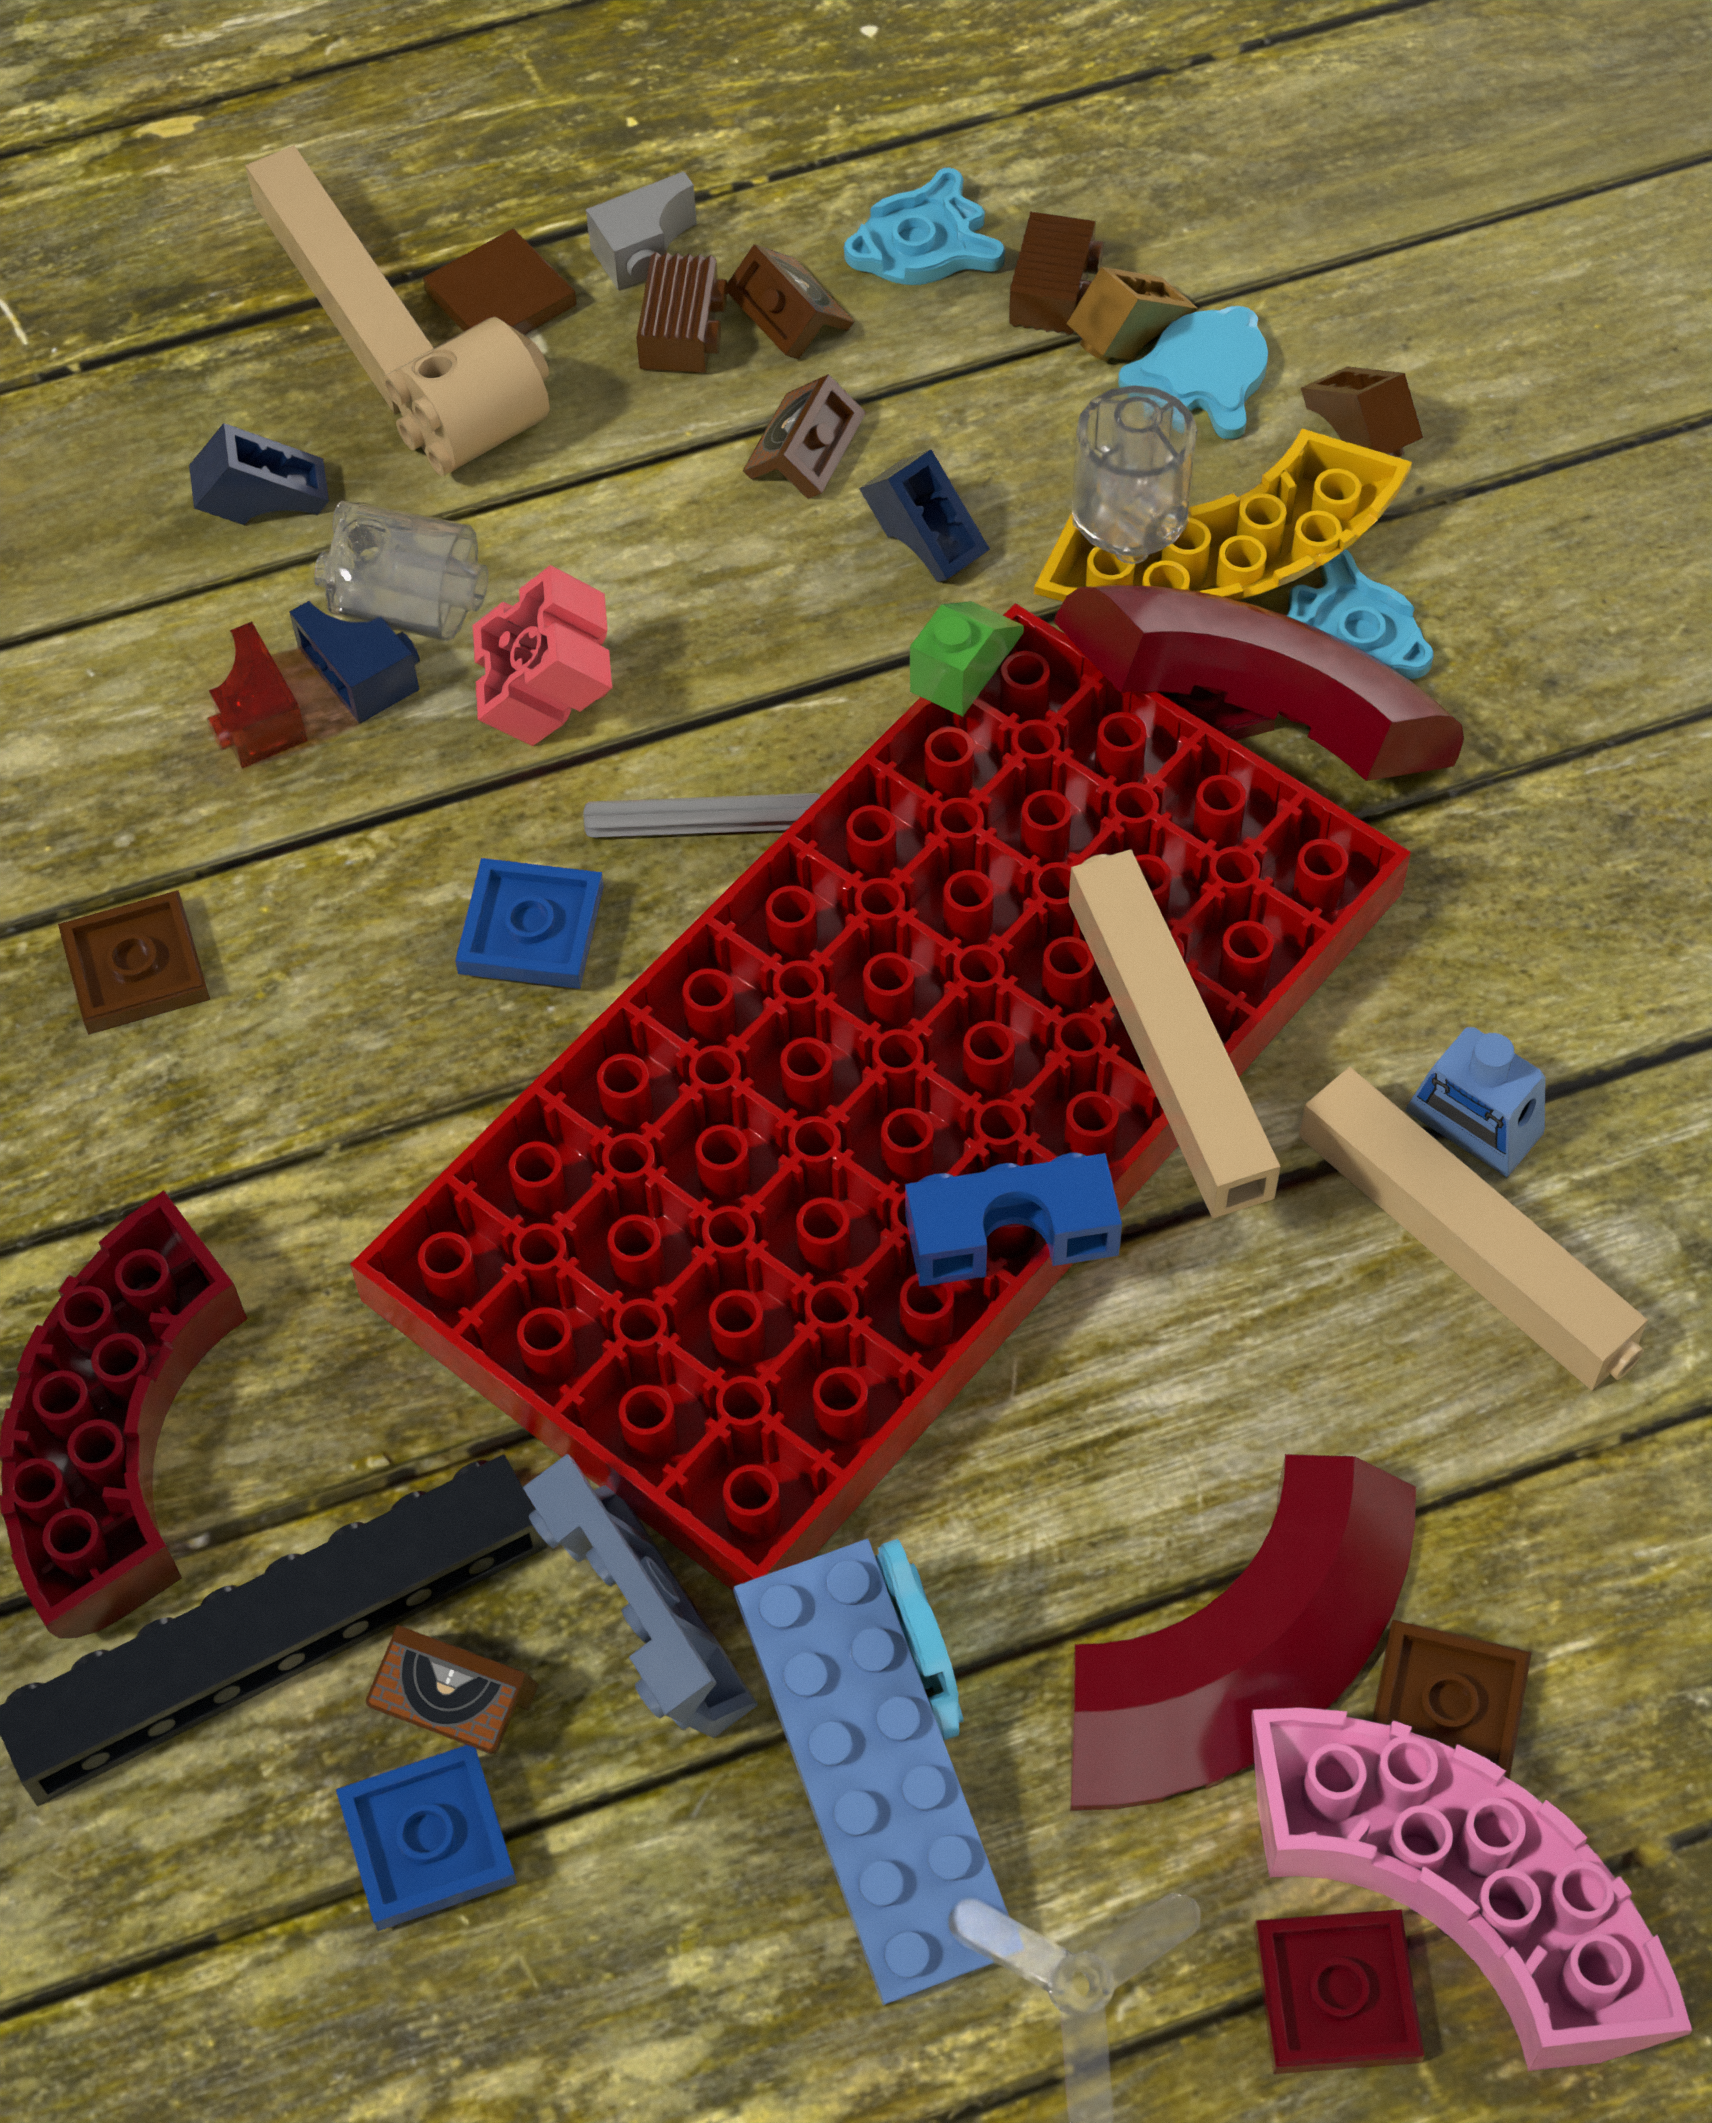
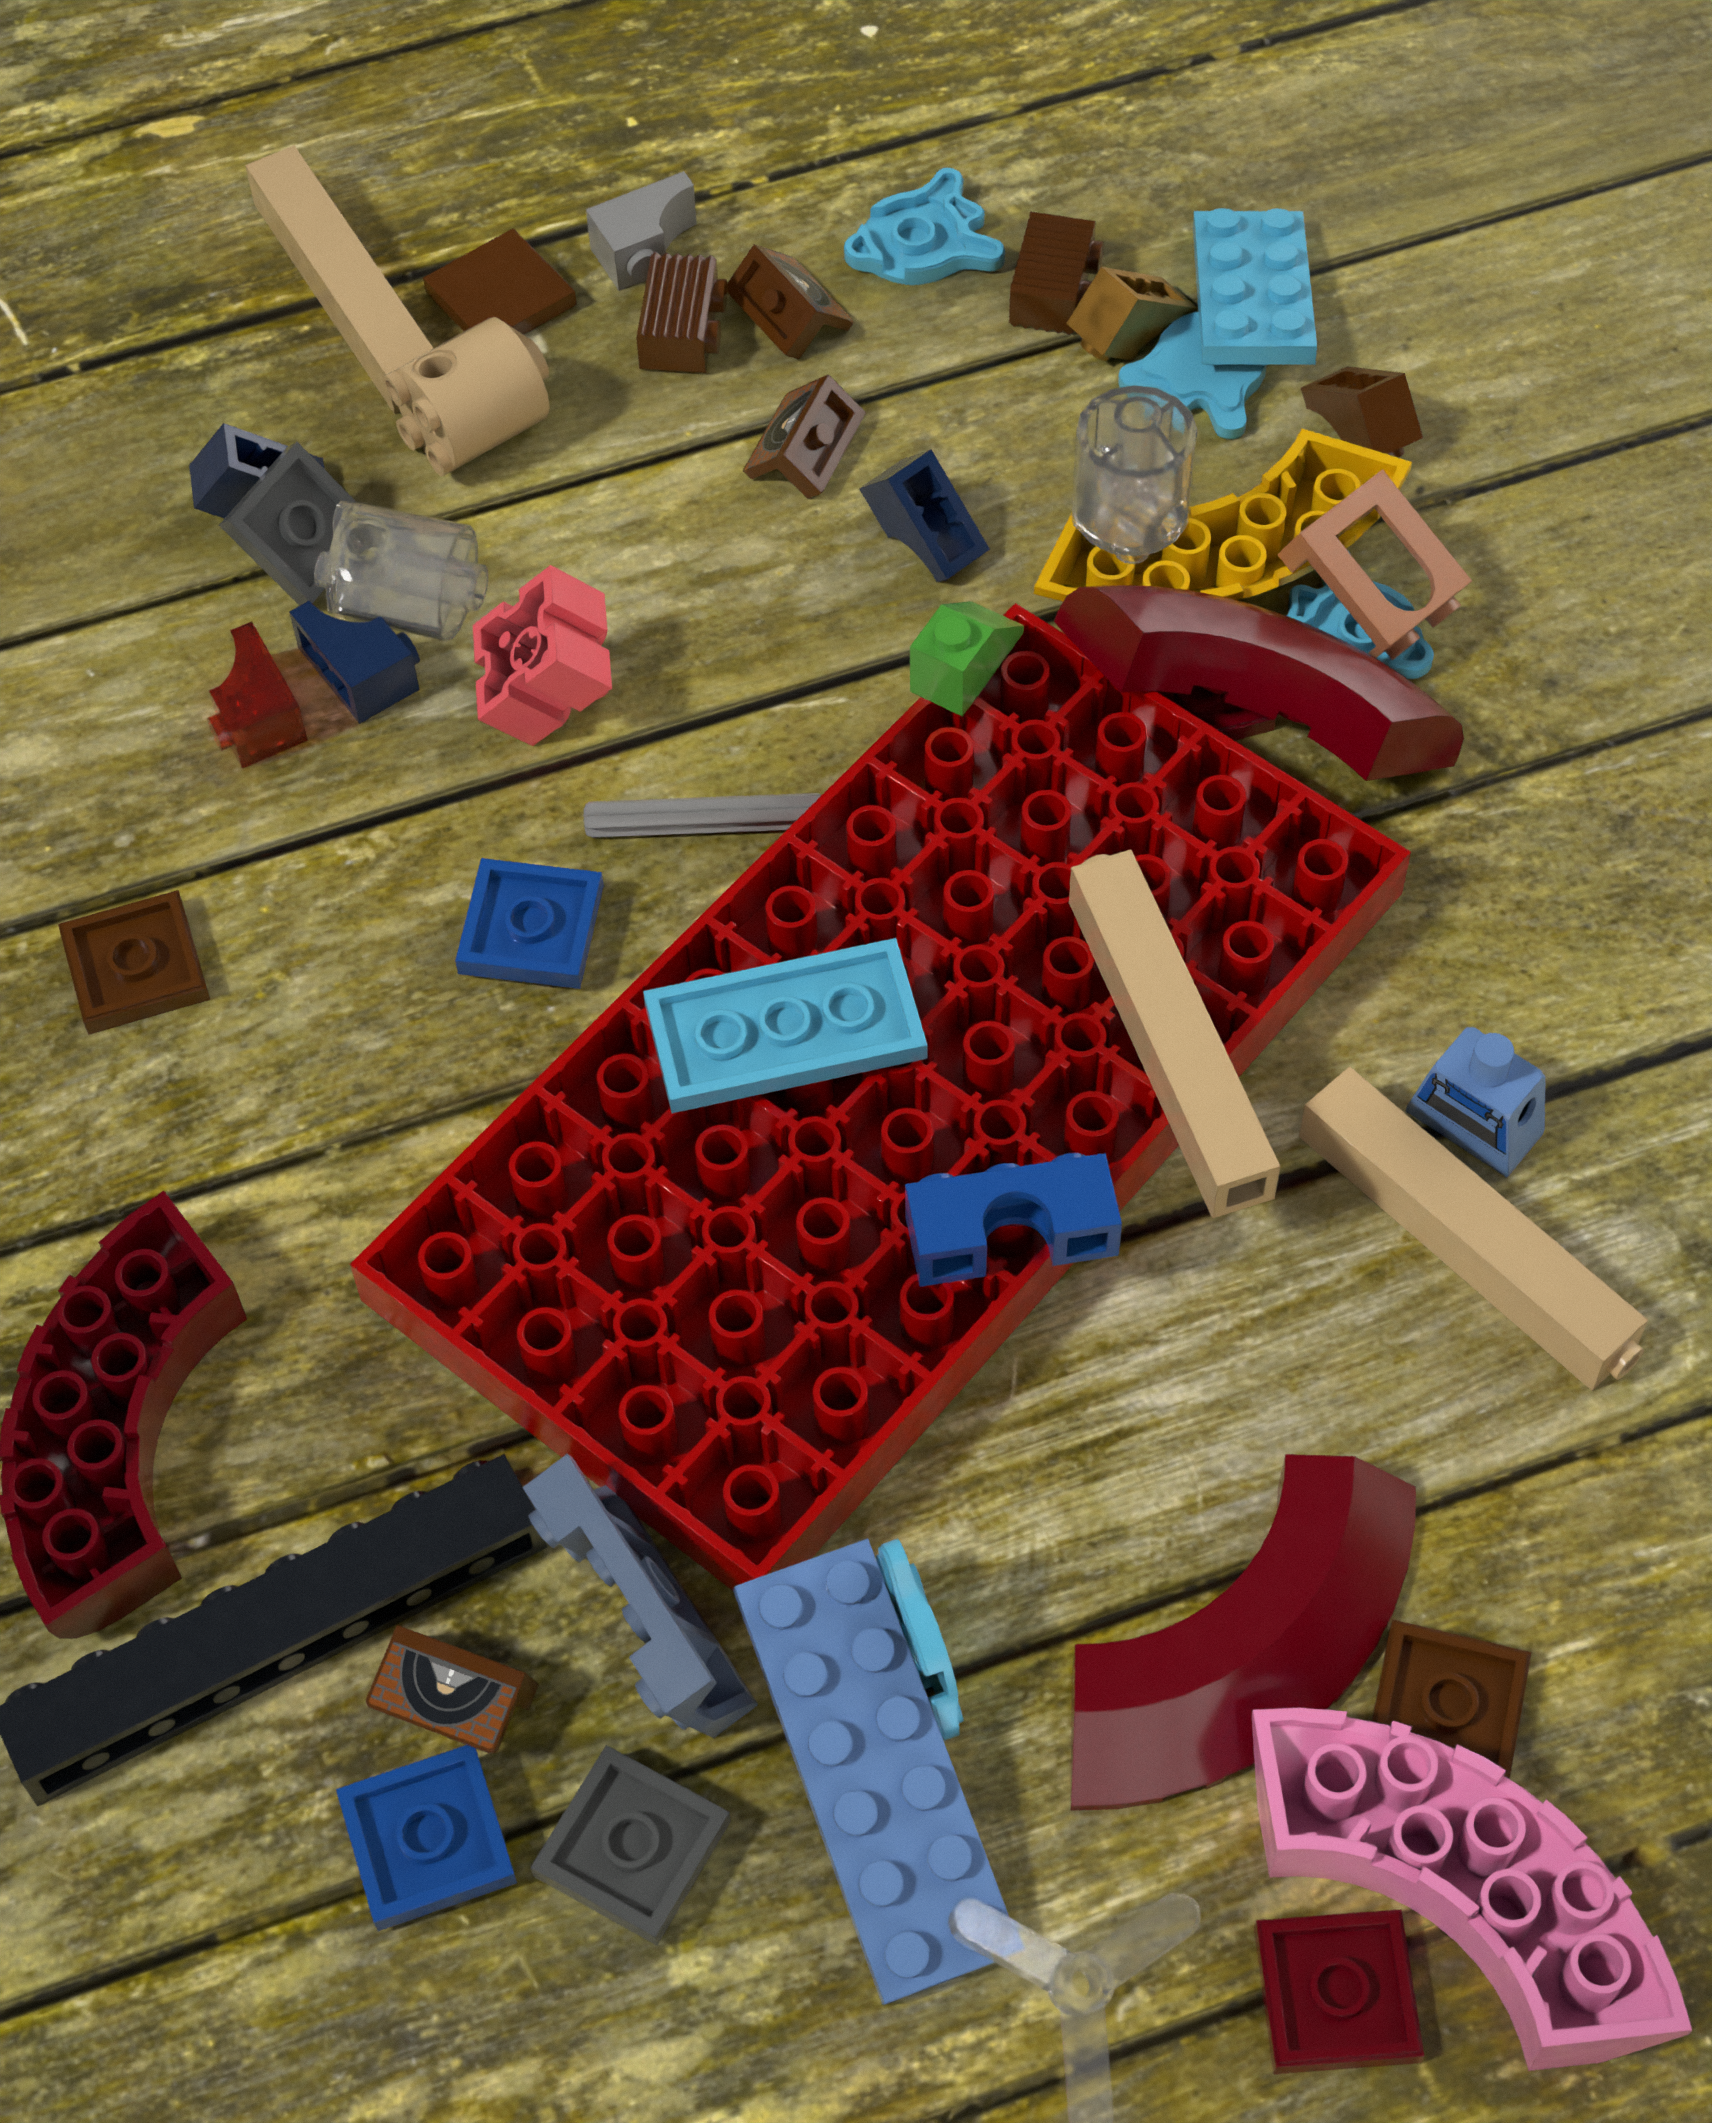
(288, 521): none -> dark grey plate
(631, 1844): none -> dark grey plate
(785, 1025): none -> medium azure plate
(1253, 288): none -> medium azure plate
(1383, 622): none -> nougat panel

